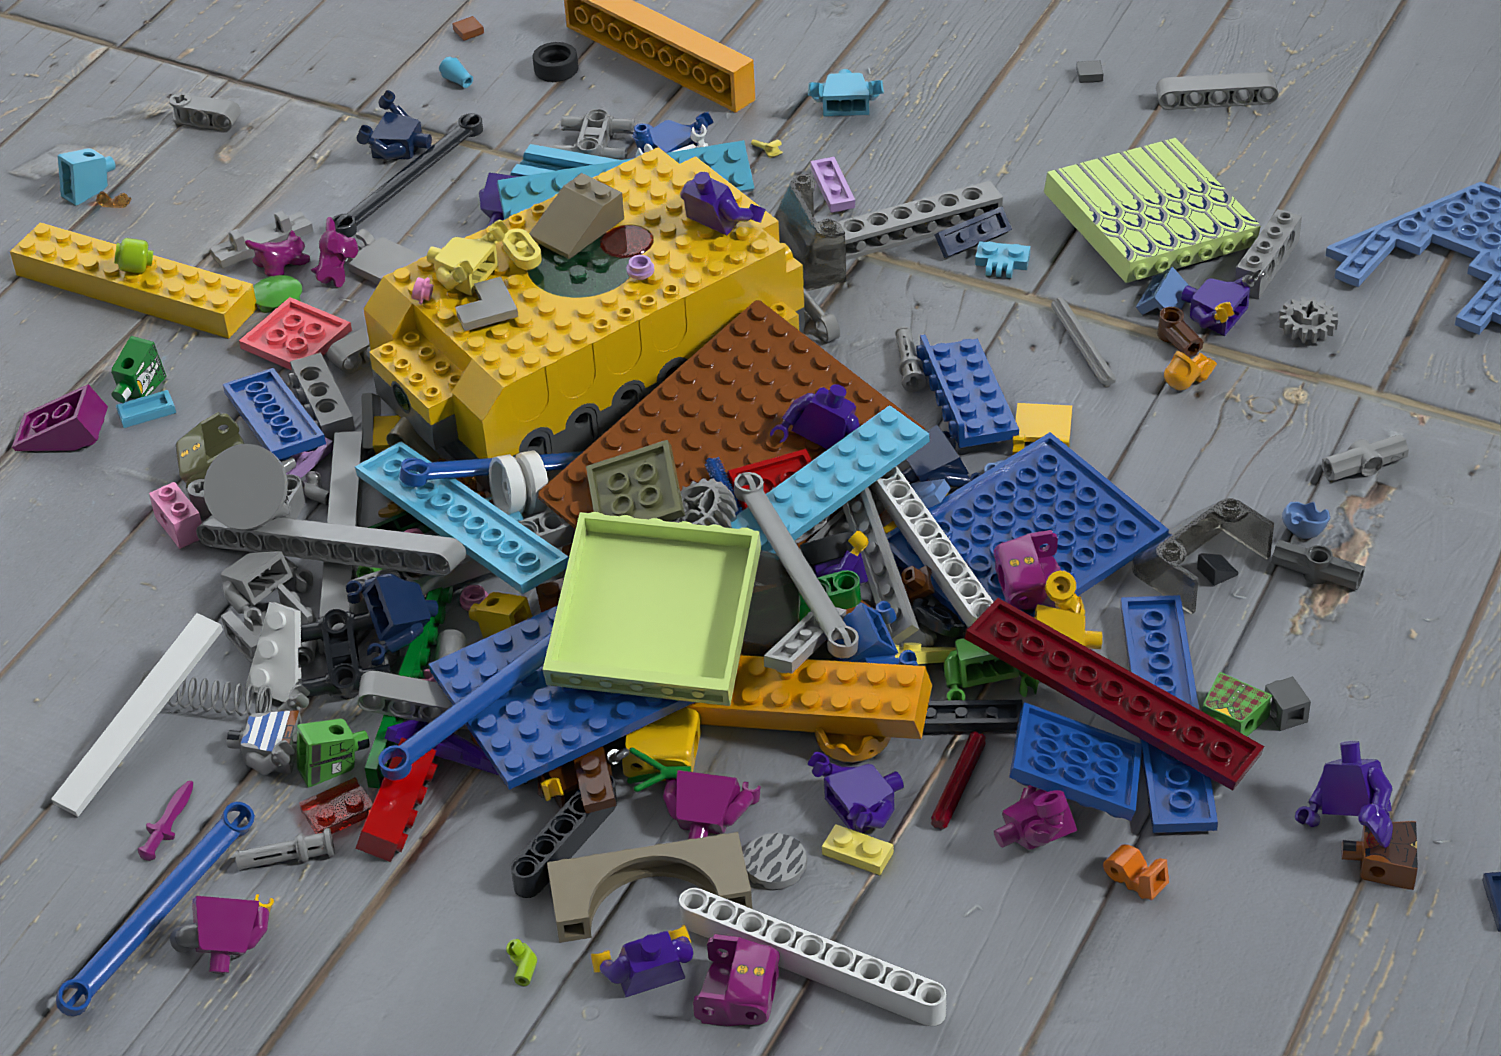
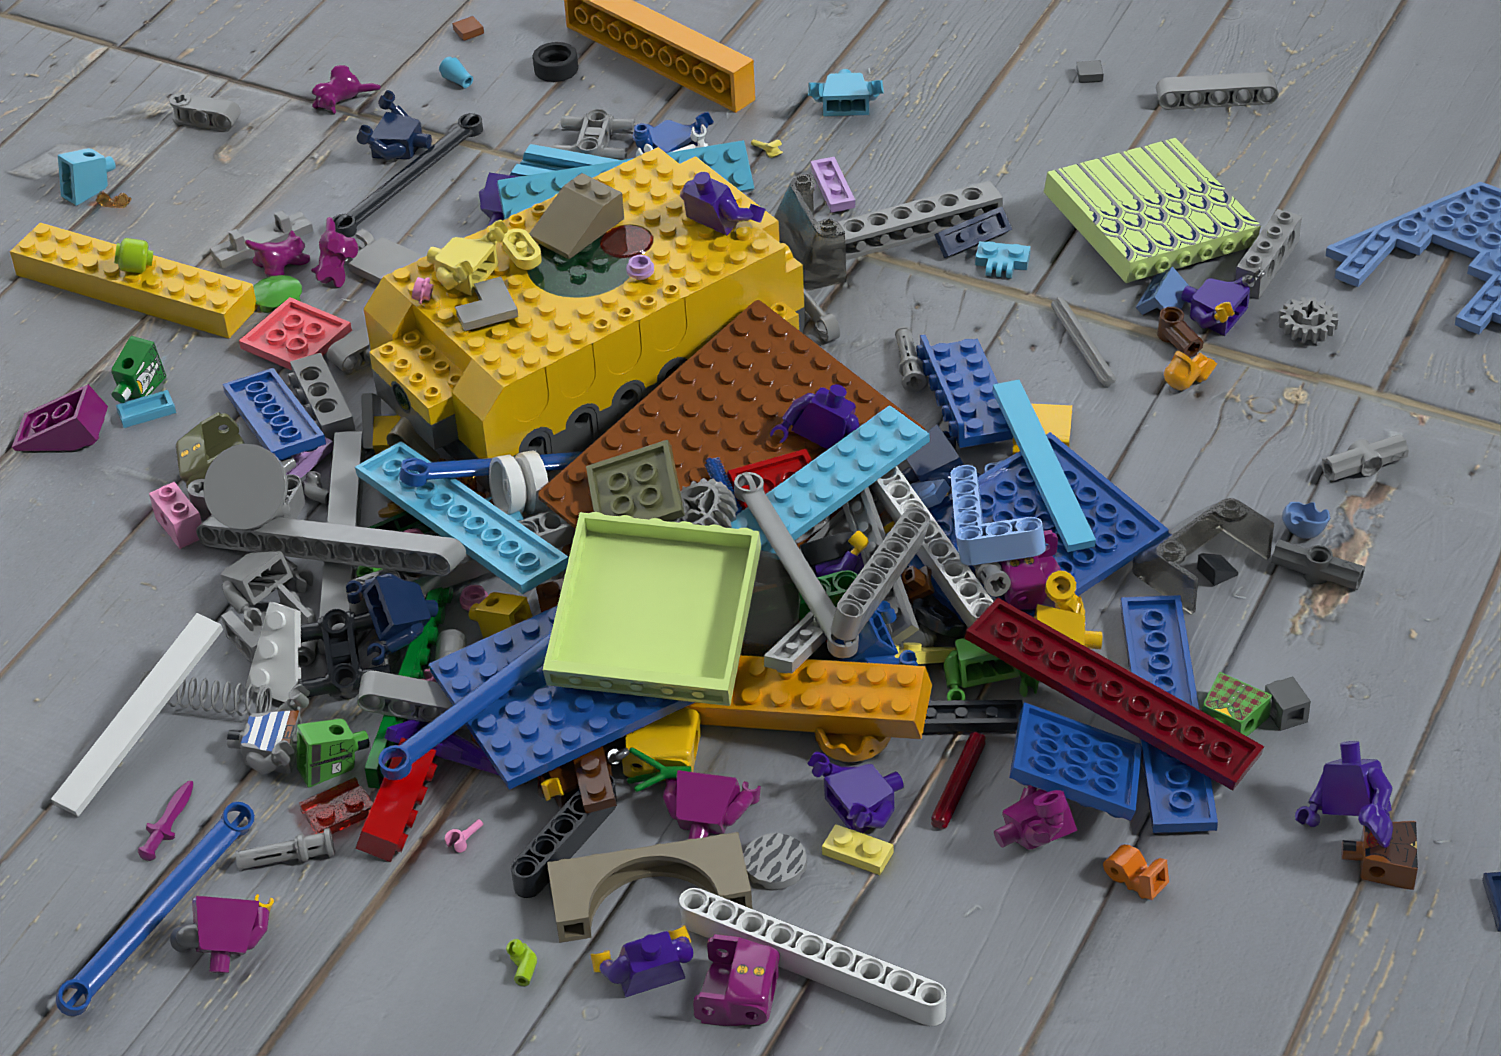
(342, 86): none -> magenta animal
(460, 837): none -> bright pink hand
(880, 574): none -> light grey beam
(989, 541): none -> light blue beam
(989, 576): none -> light grey pin
(1044, 466): none -> medium azure tile

